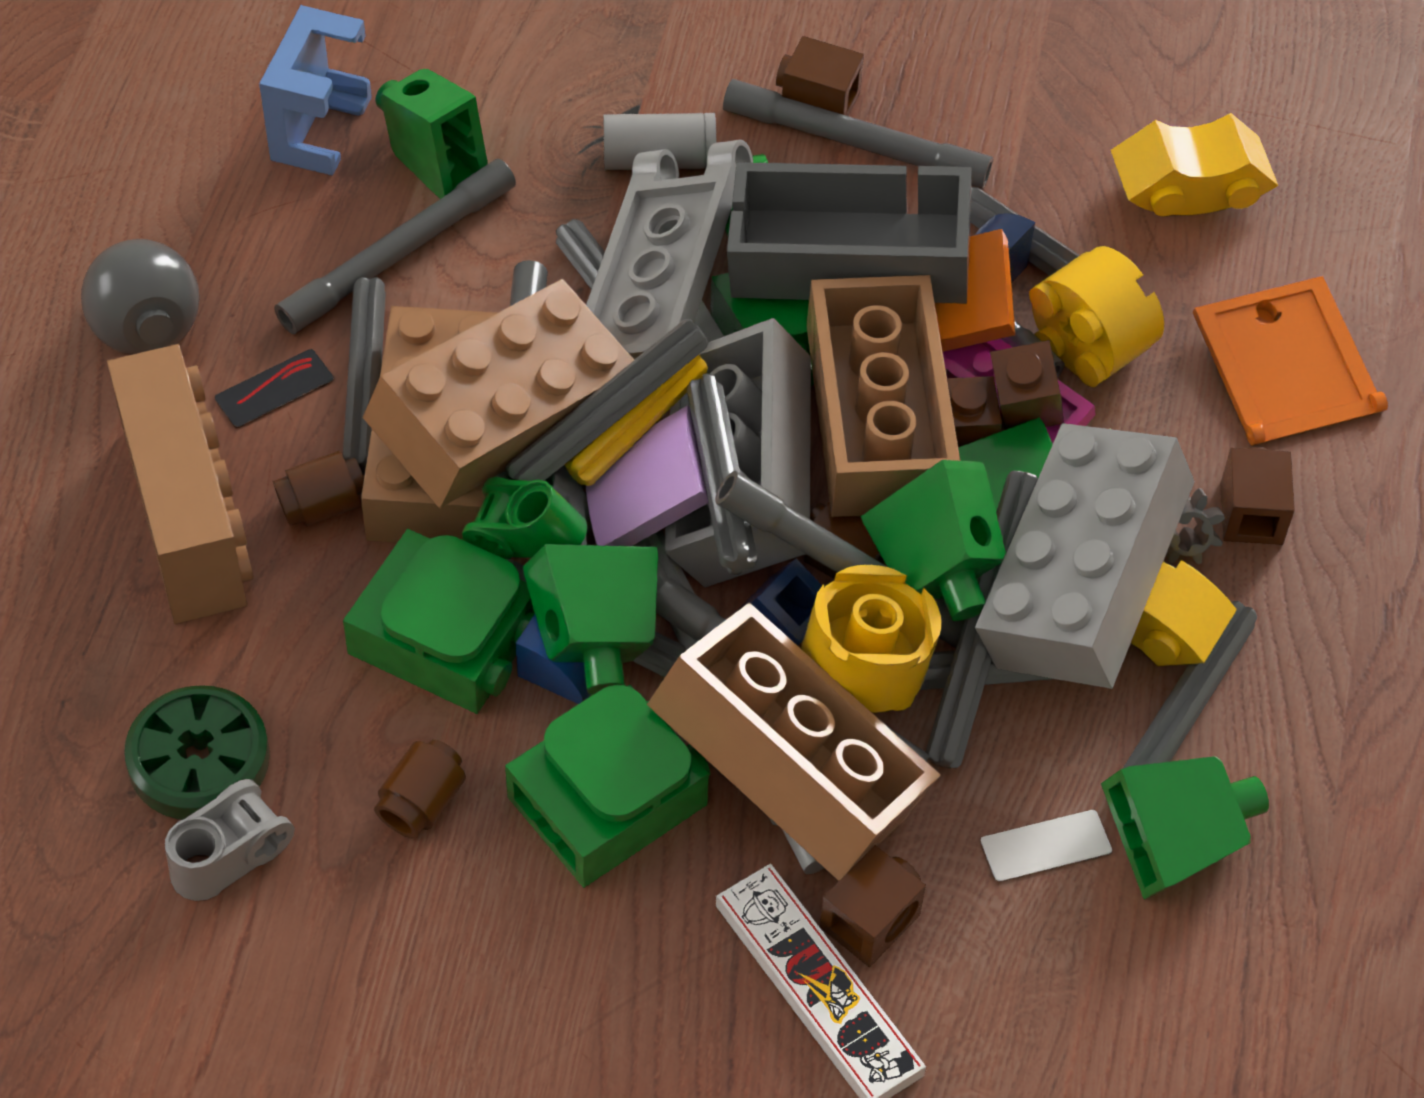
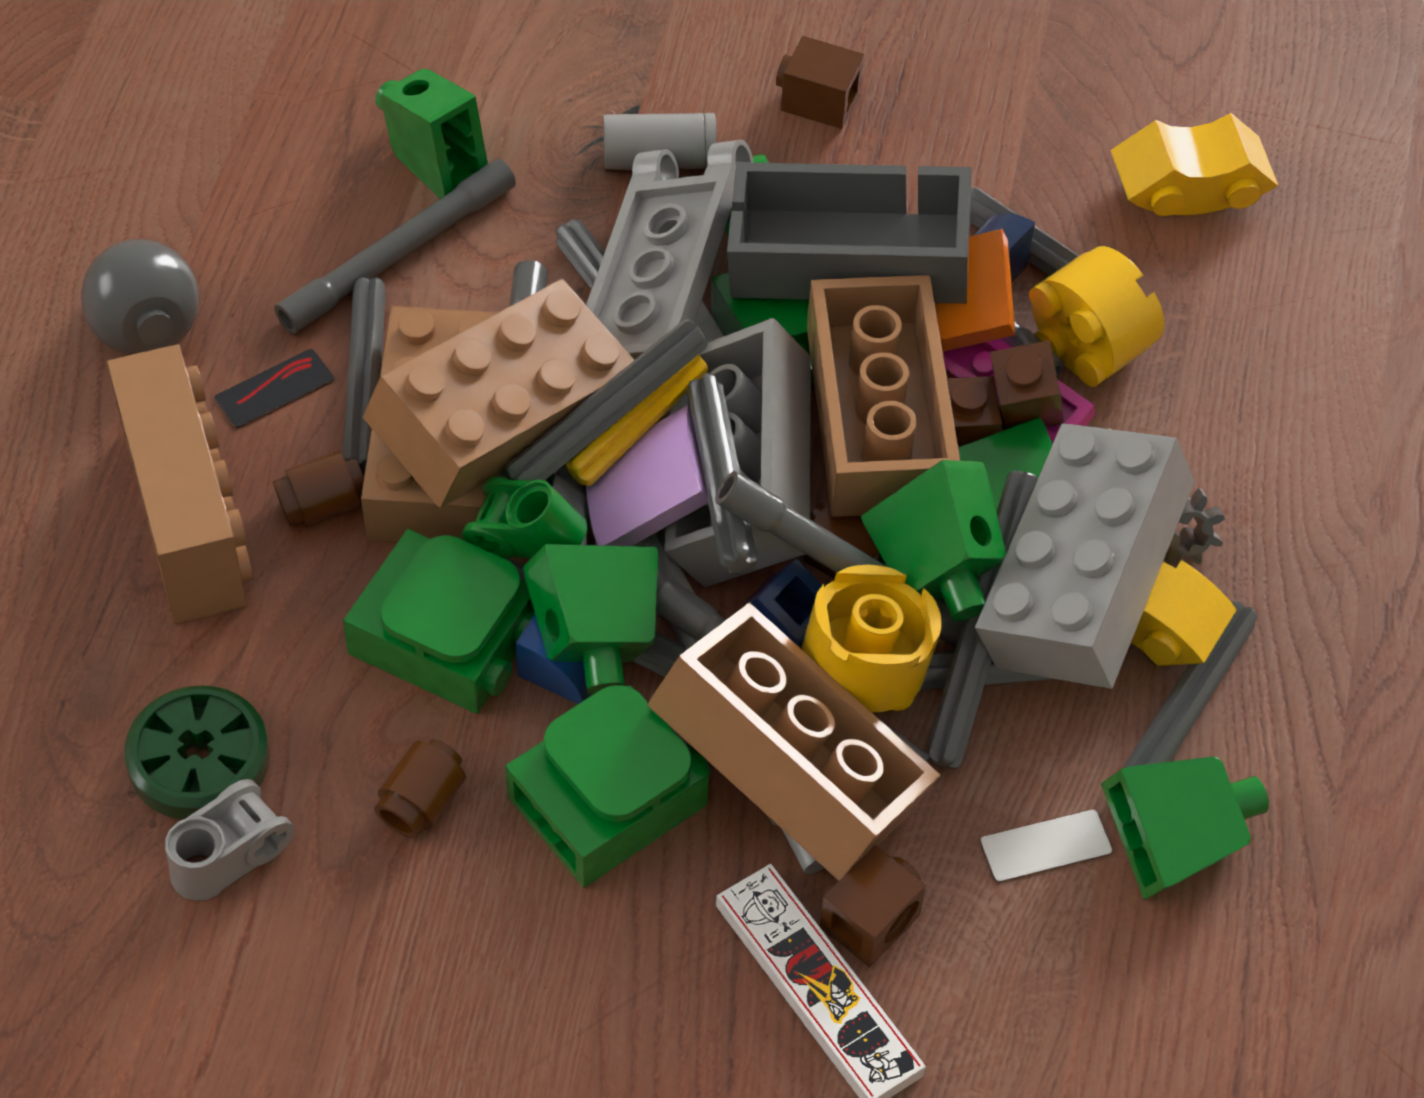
(303, 87): medium blue panel -> none
(772, 107): dark grey piece -> none
(1257, 496): reddish brown brick -> none
(1289, 369): orange container -> none

